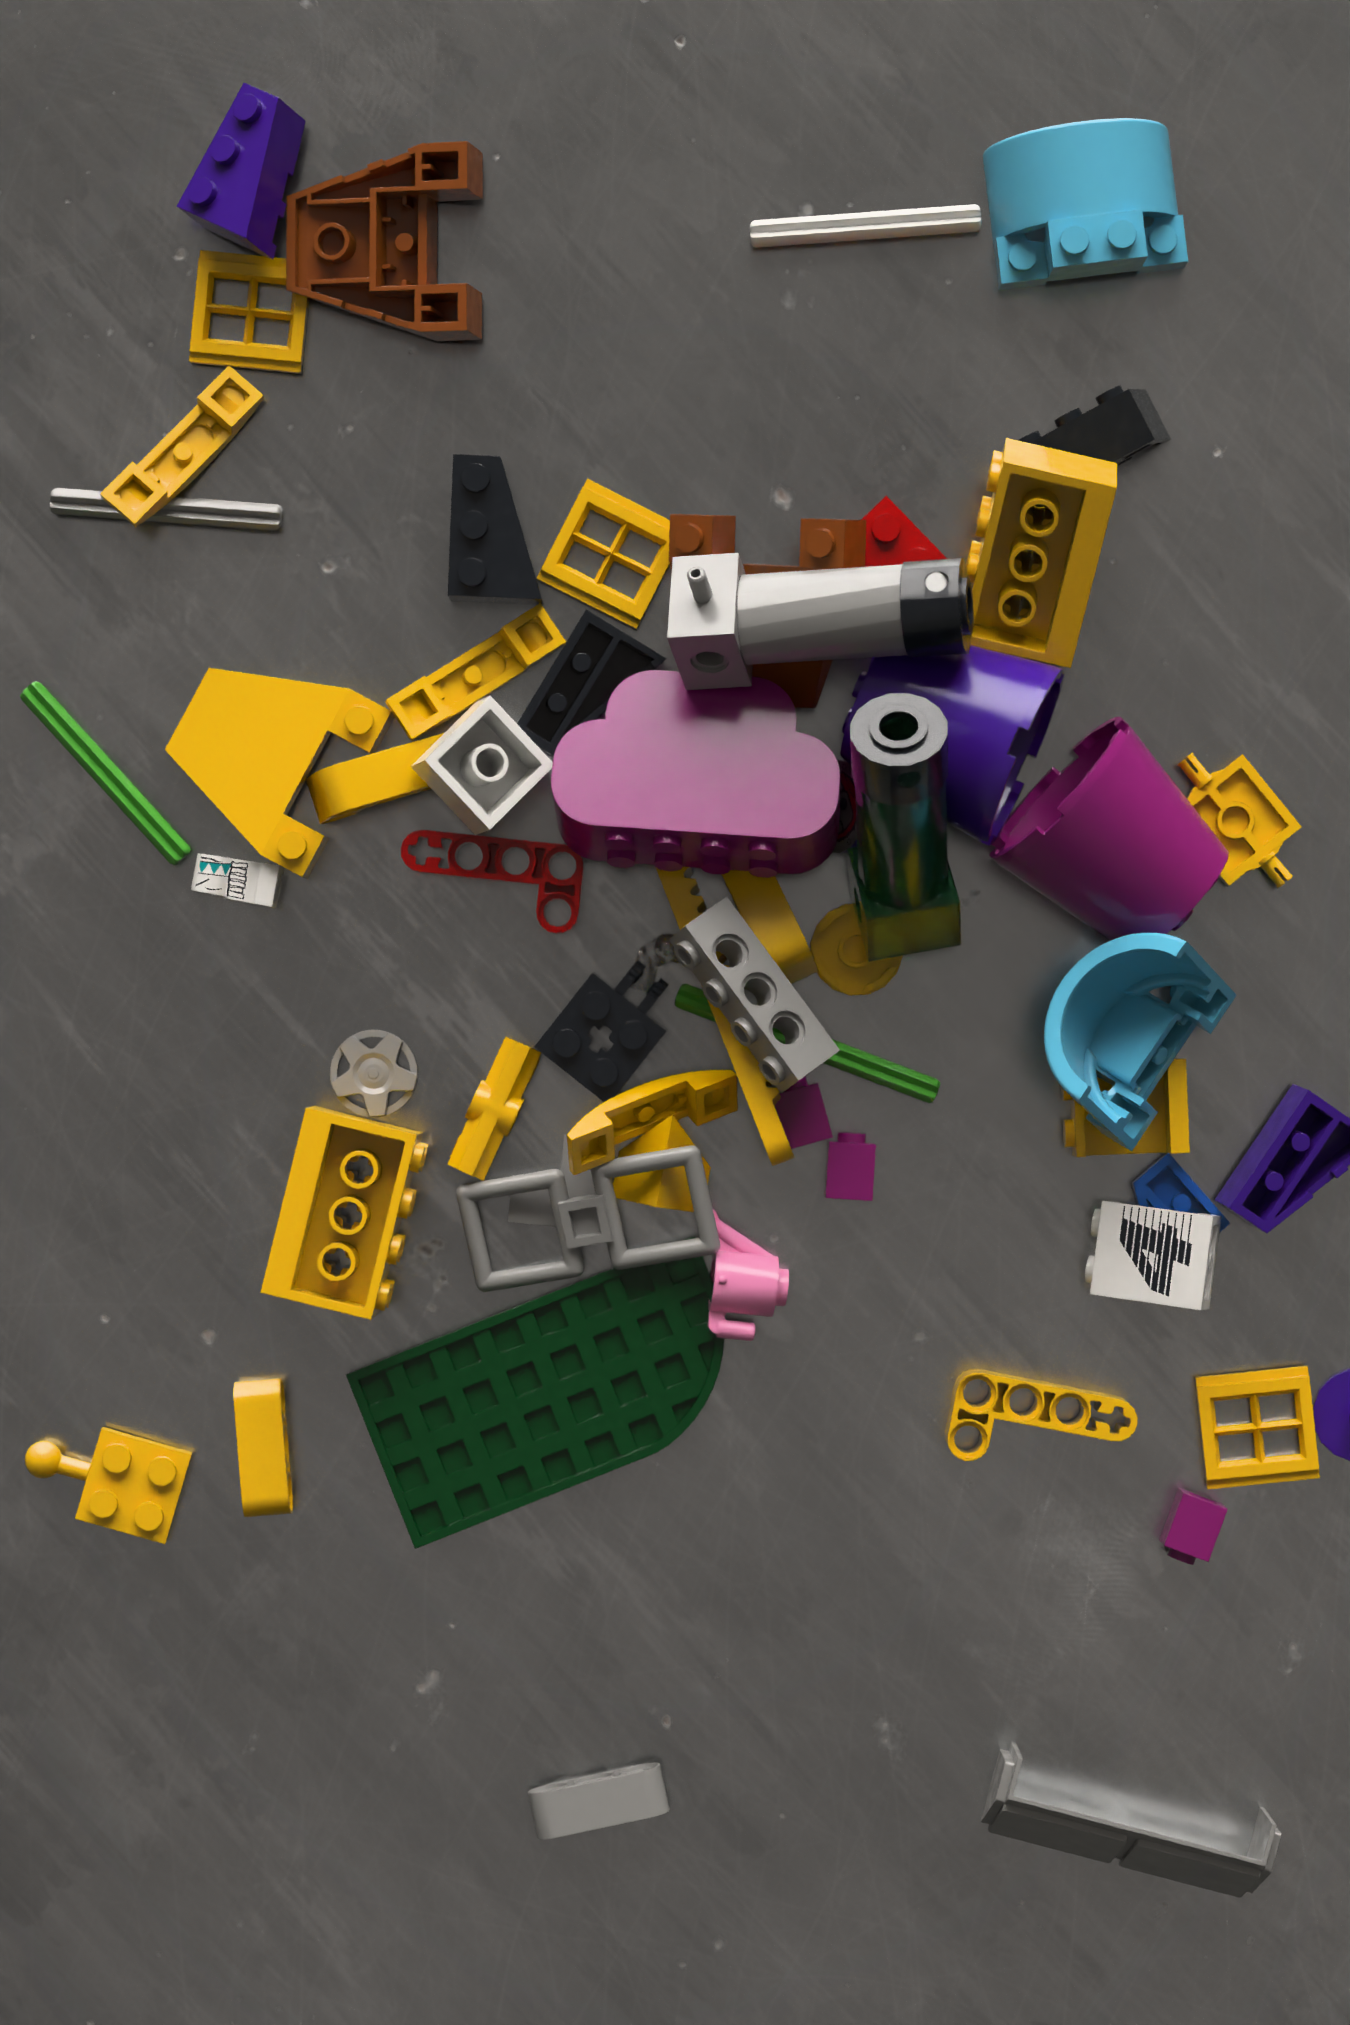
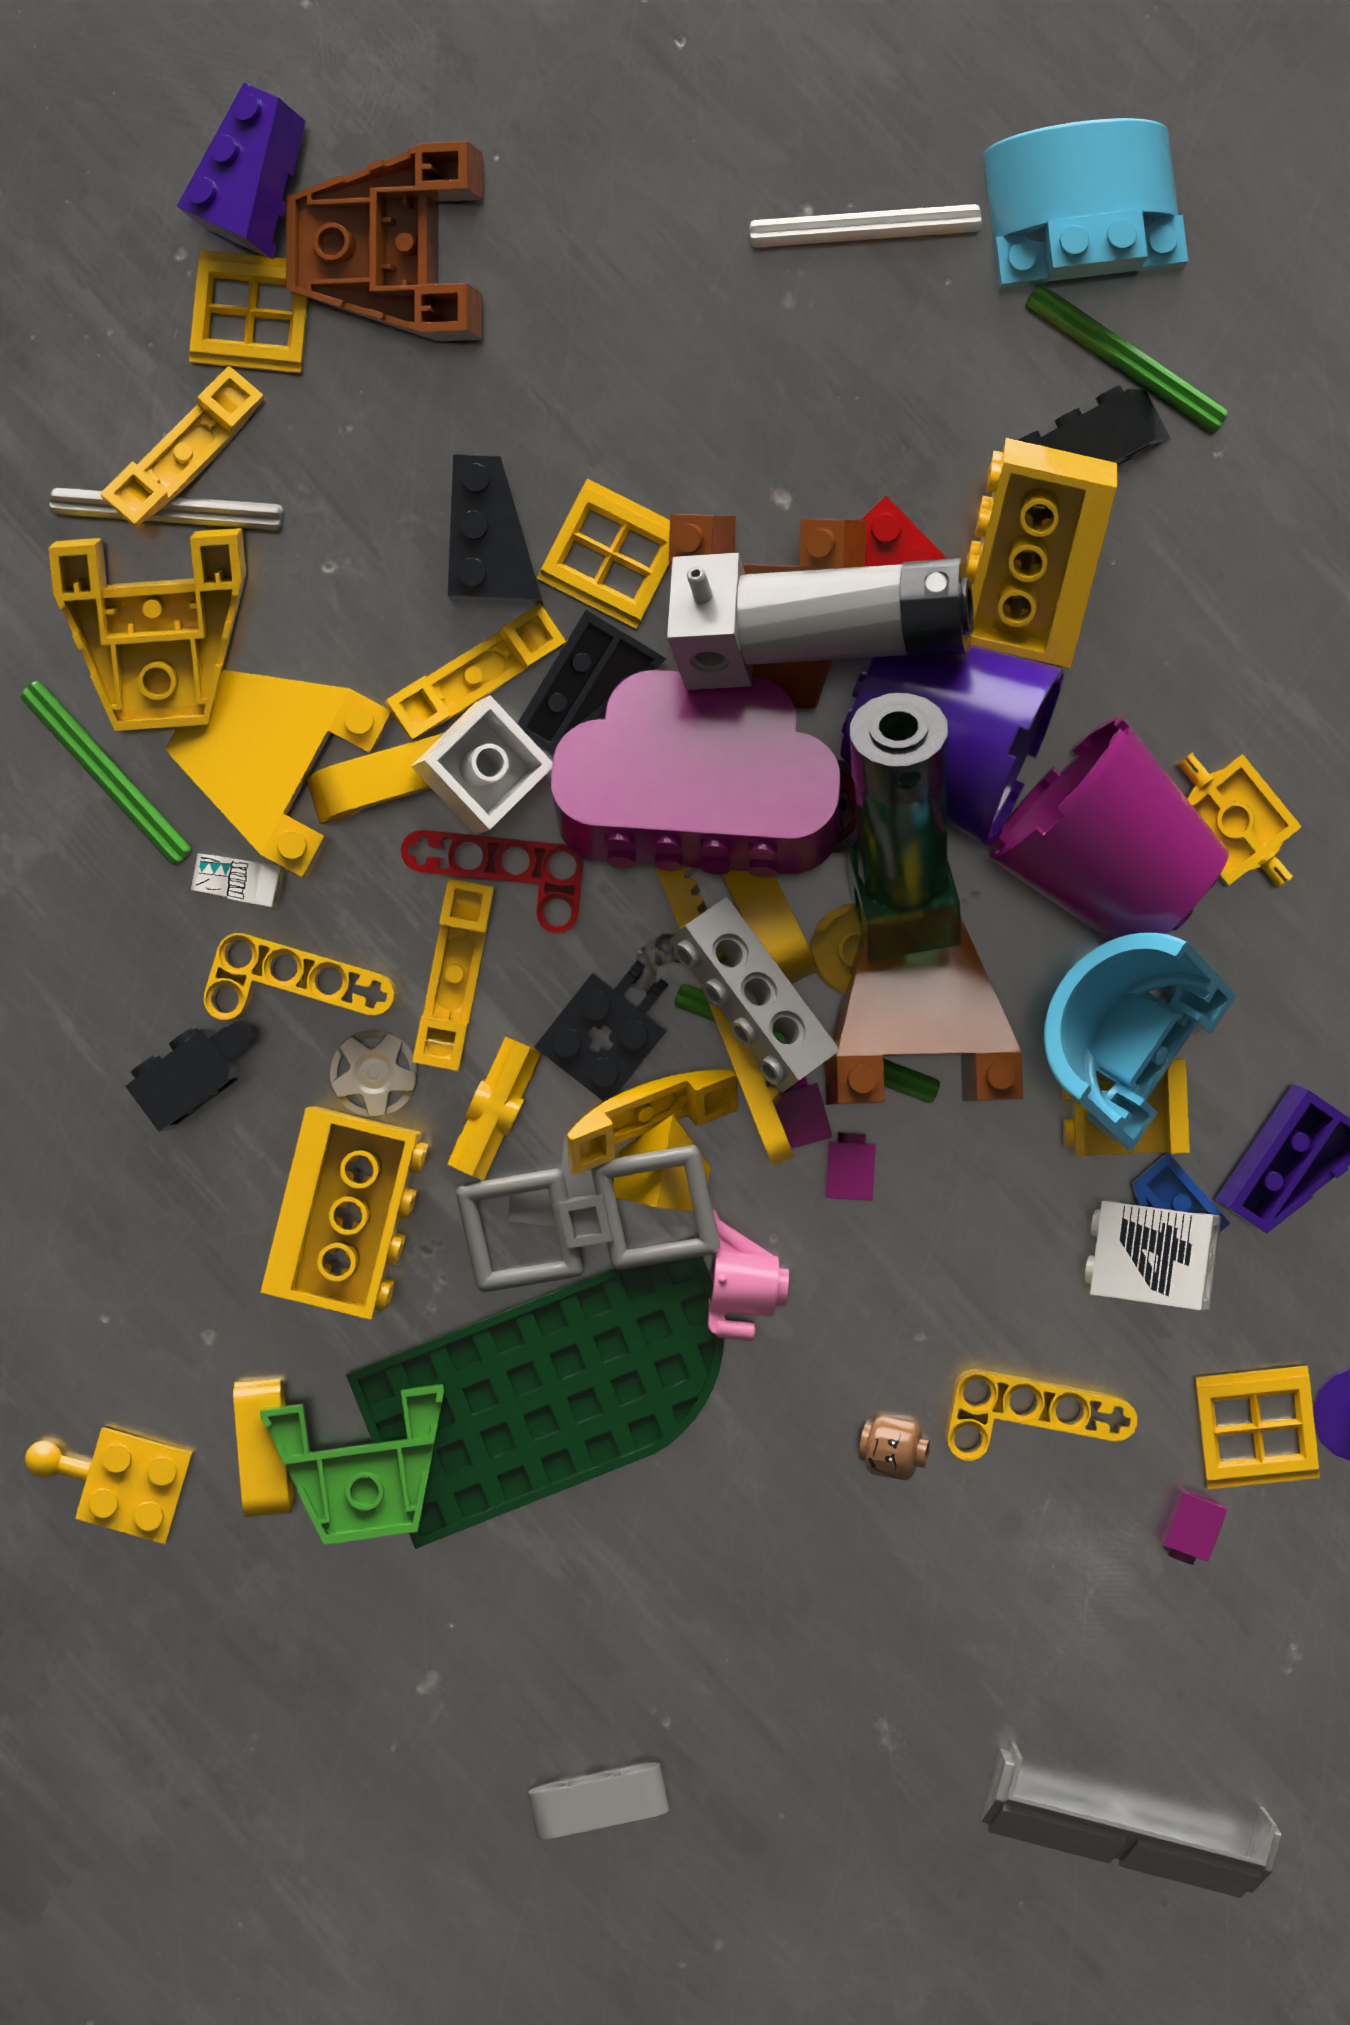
(153, 643): none -> yellow wedge
(189, 1075): none -> black hinge
(303, 983): none -> yellow beam
(362, 1487): none -> bright green wing
(454, 974): none -> yellow slope
(893, 1447): none -> medium nougat head
(922, 1007): none -> wedge
(1127, 358): none -> bright green axle

